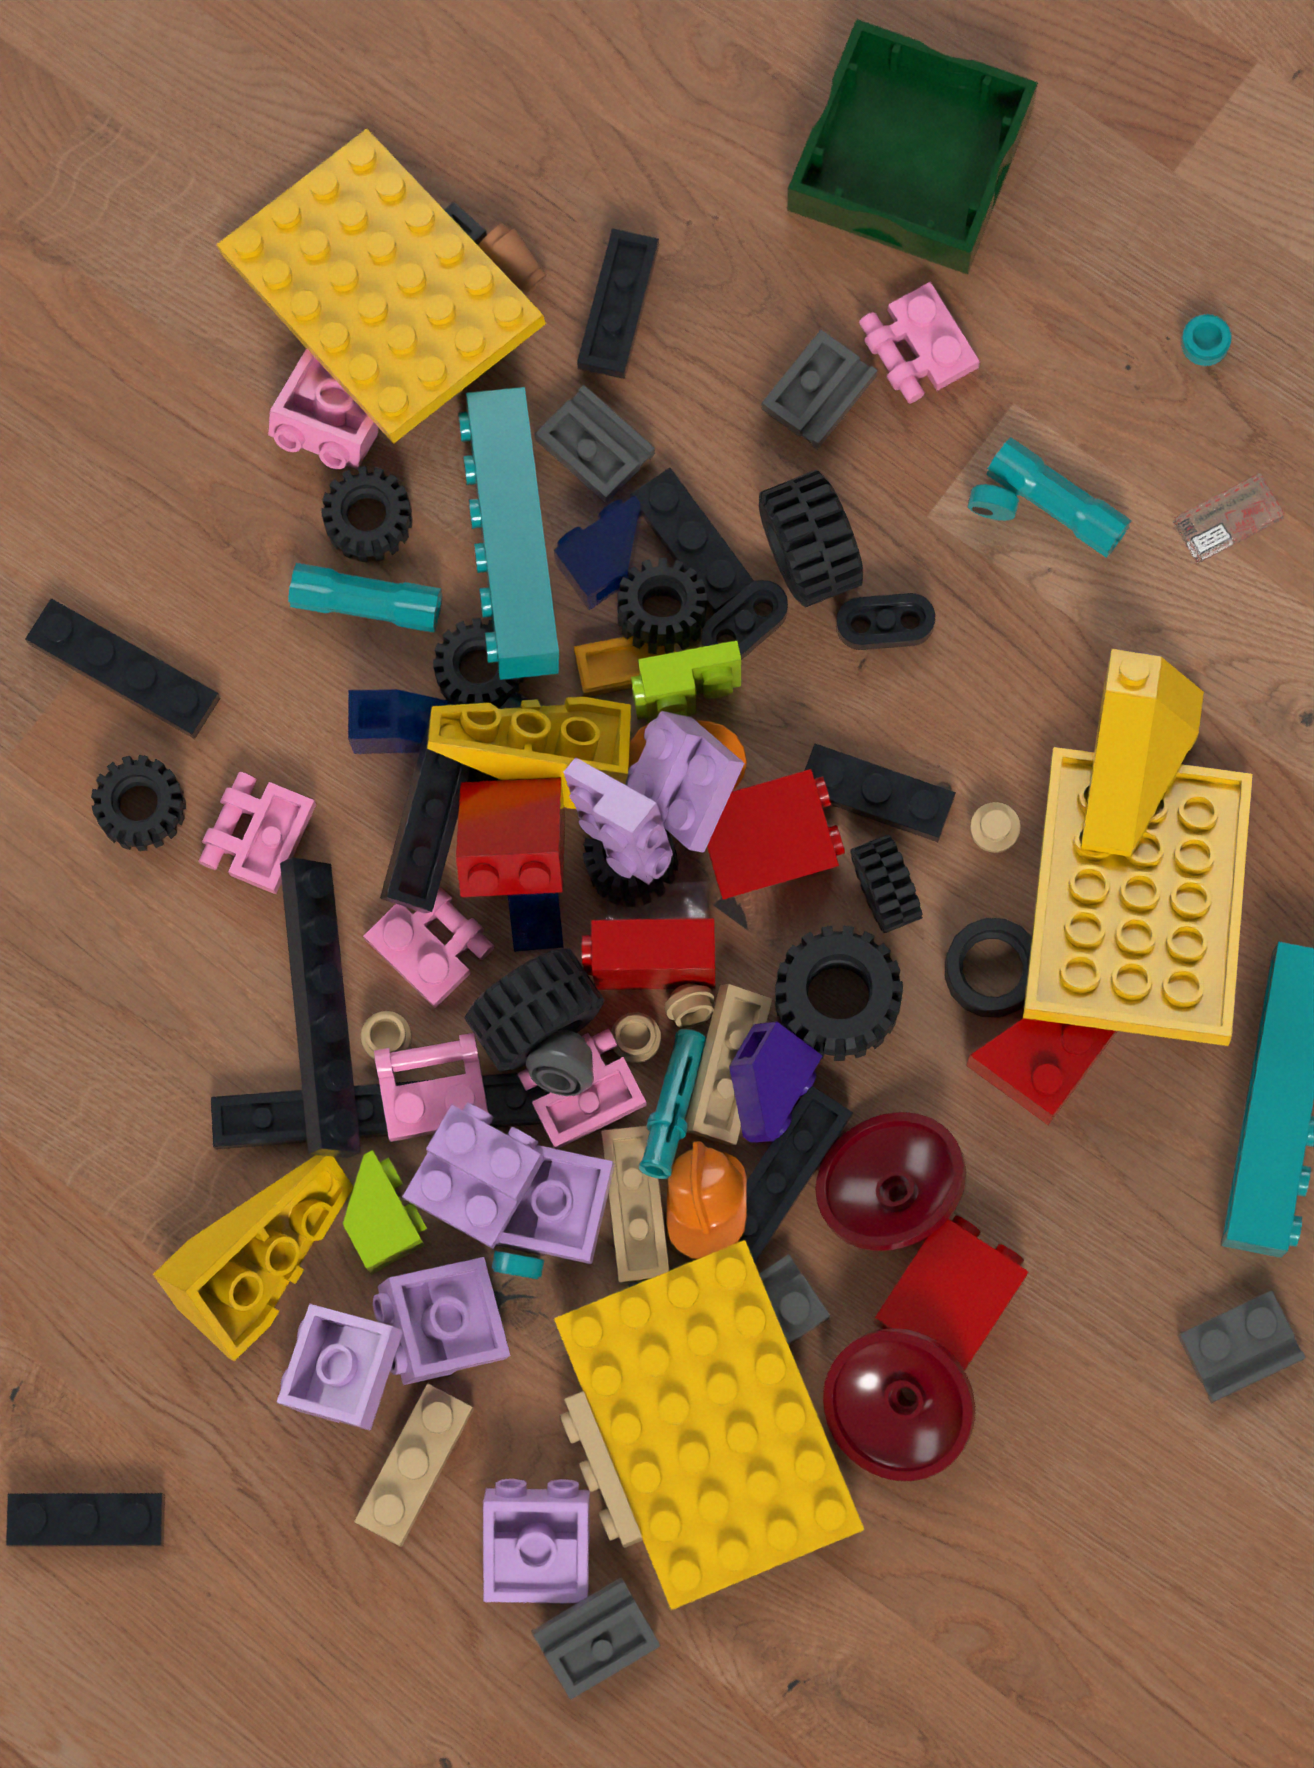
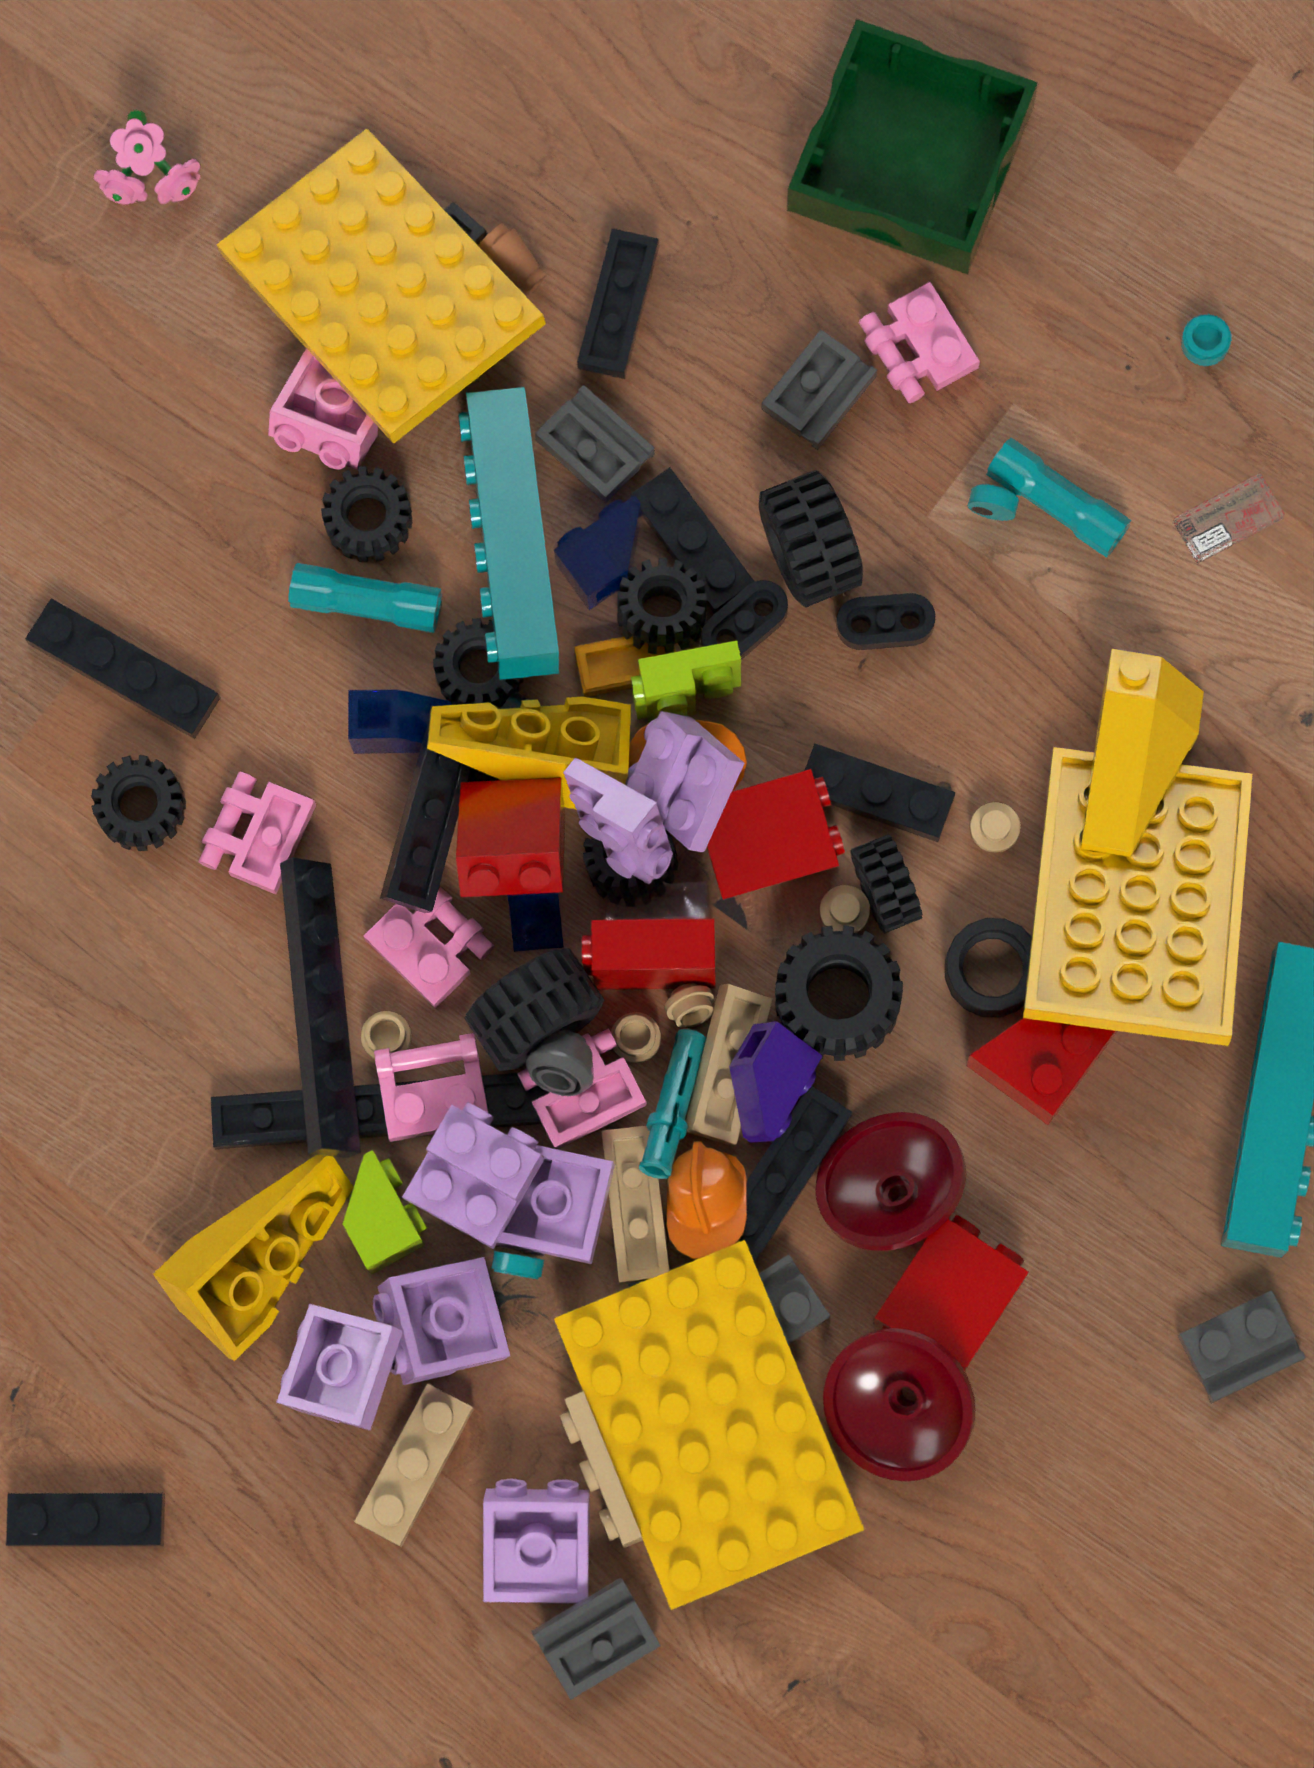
(138, 151): none -> bright pink plant
(846, 907): none -> tan plate

